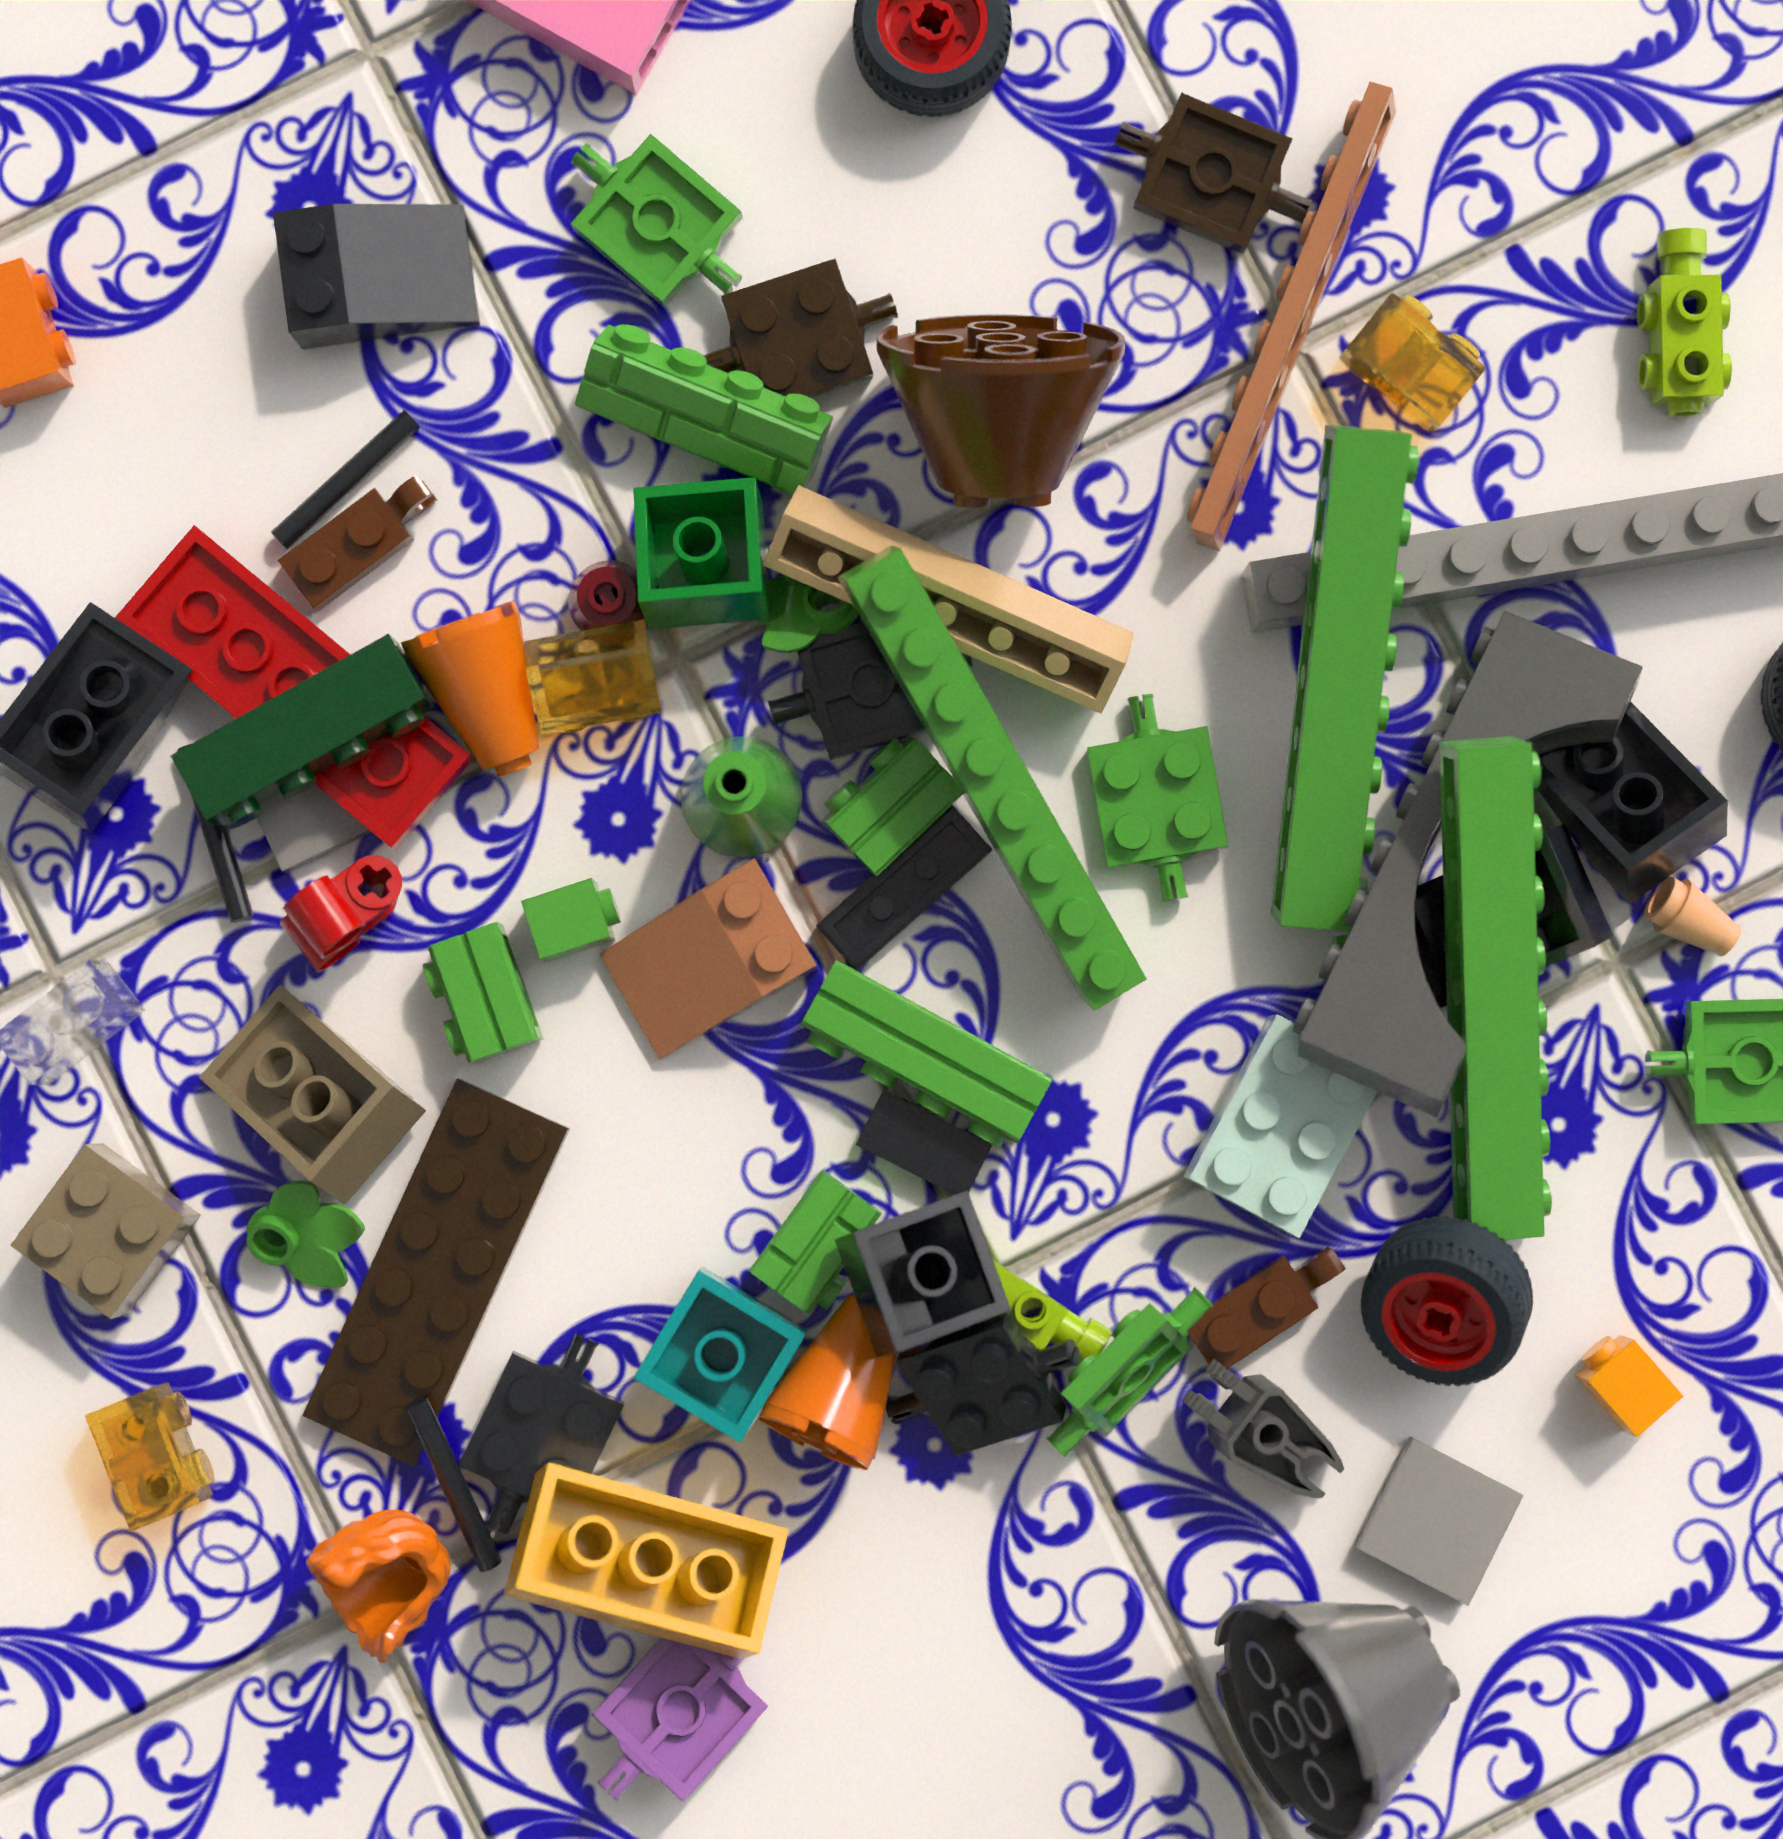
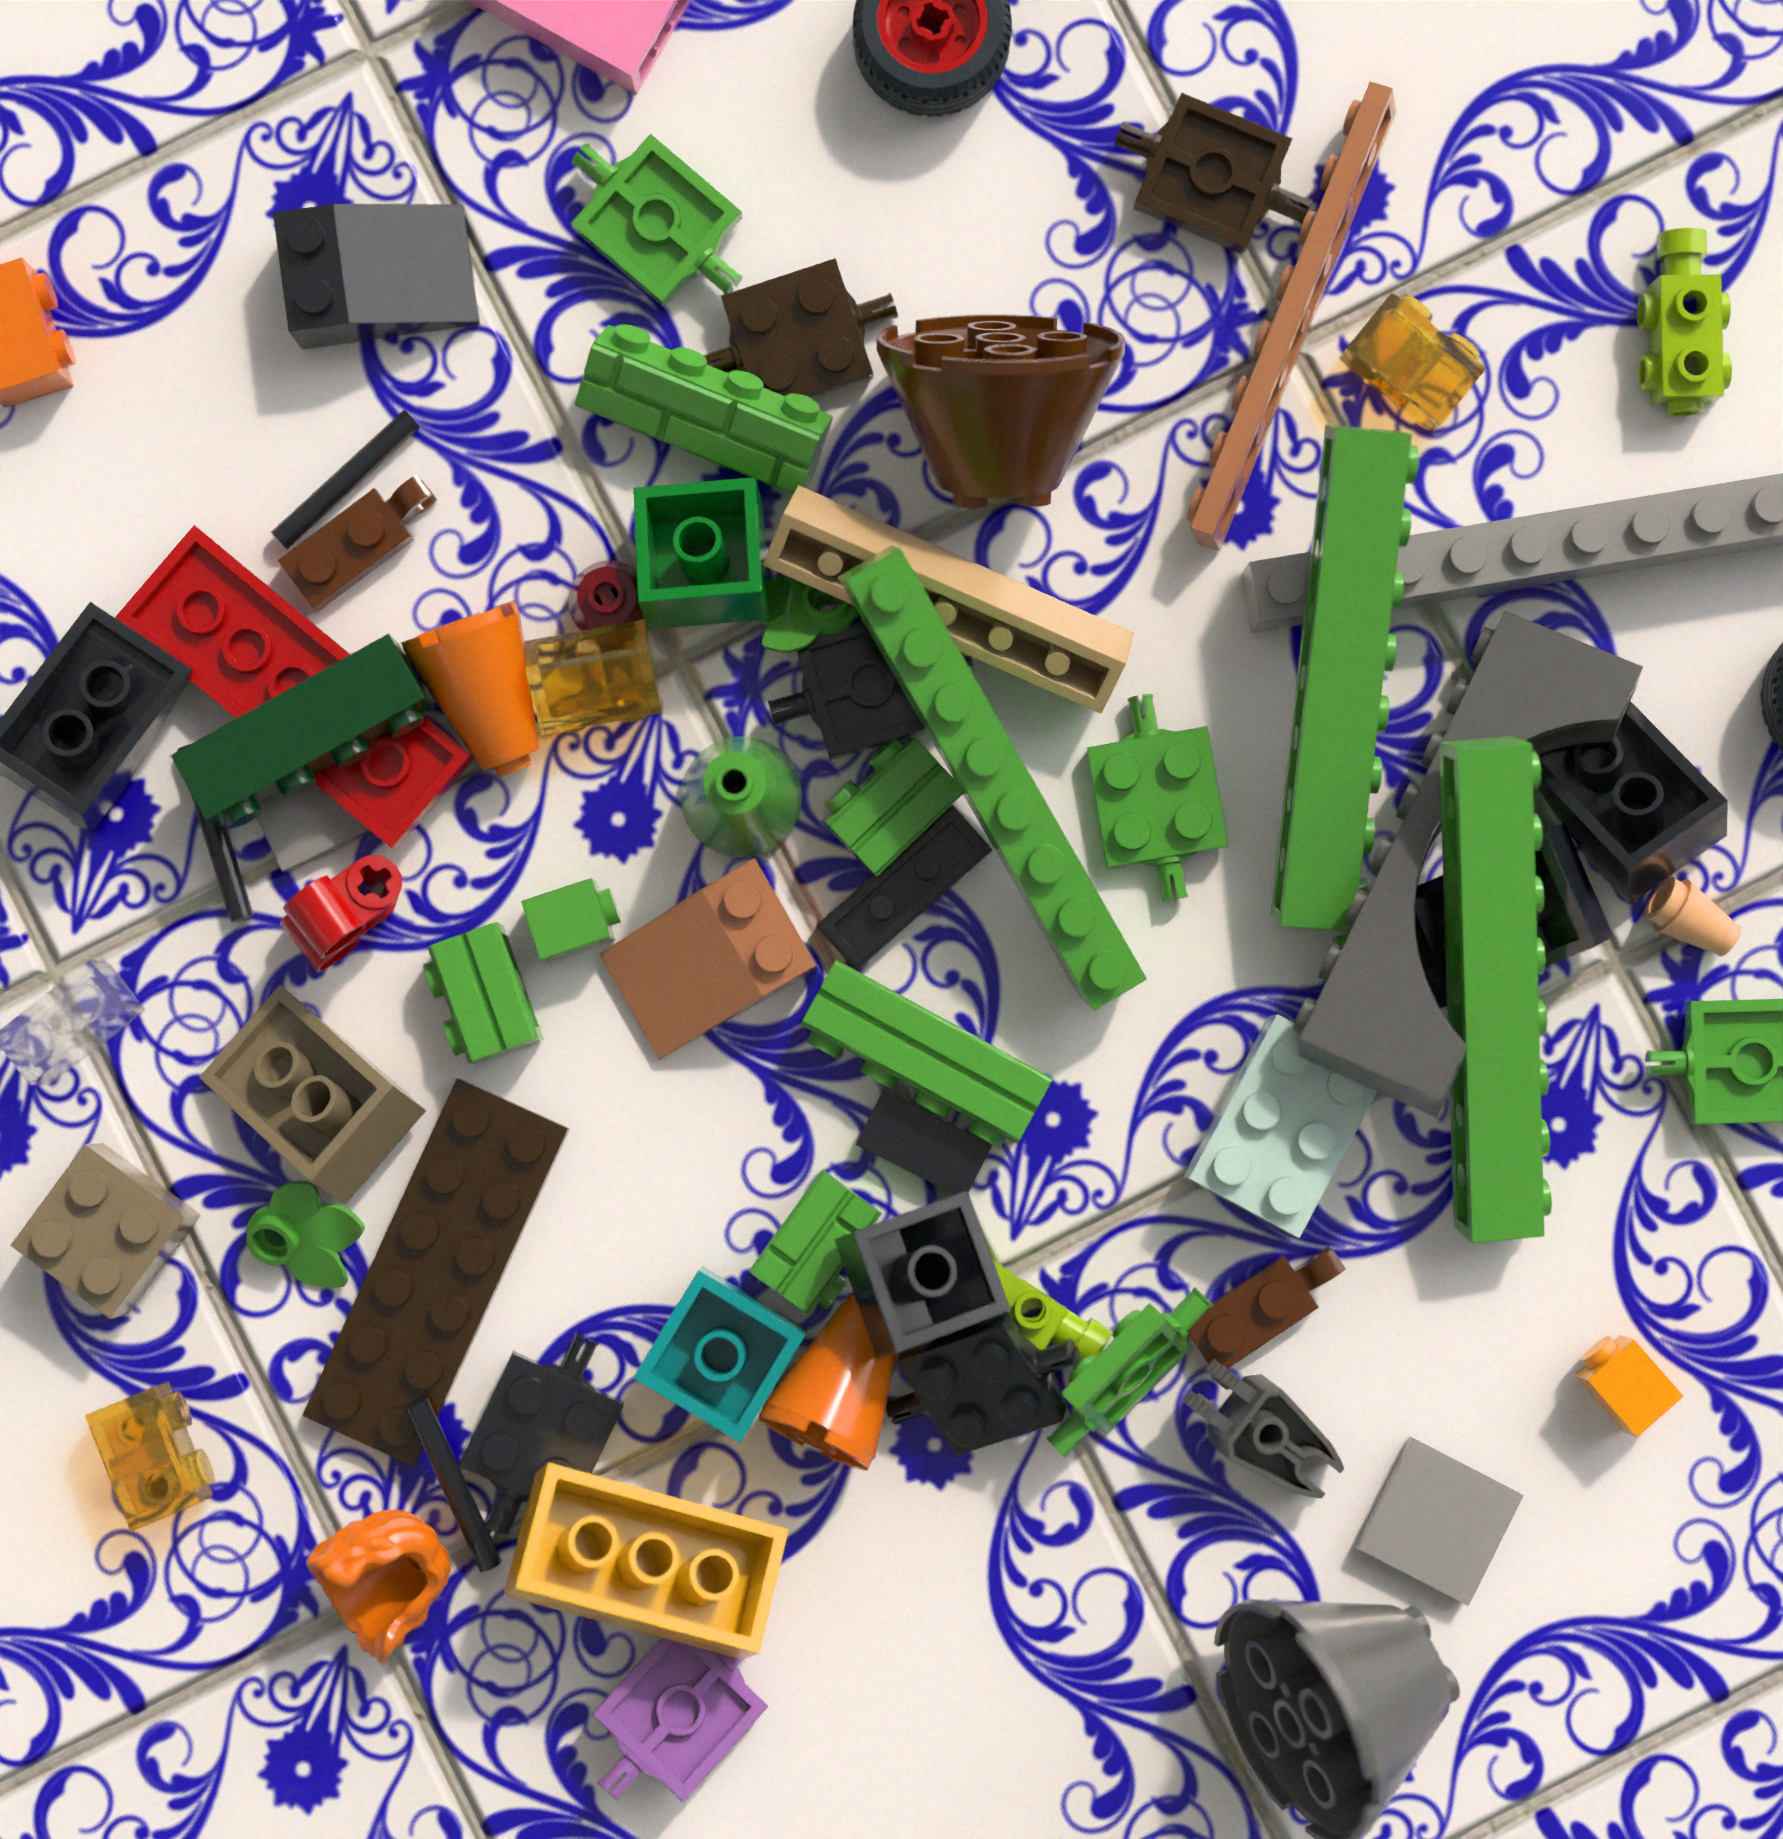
(1447, 1301): black wheel -> none

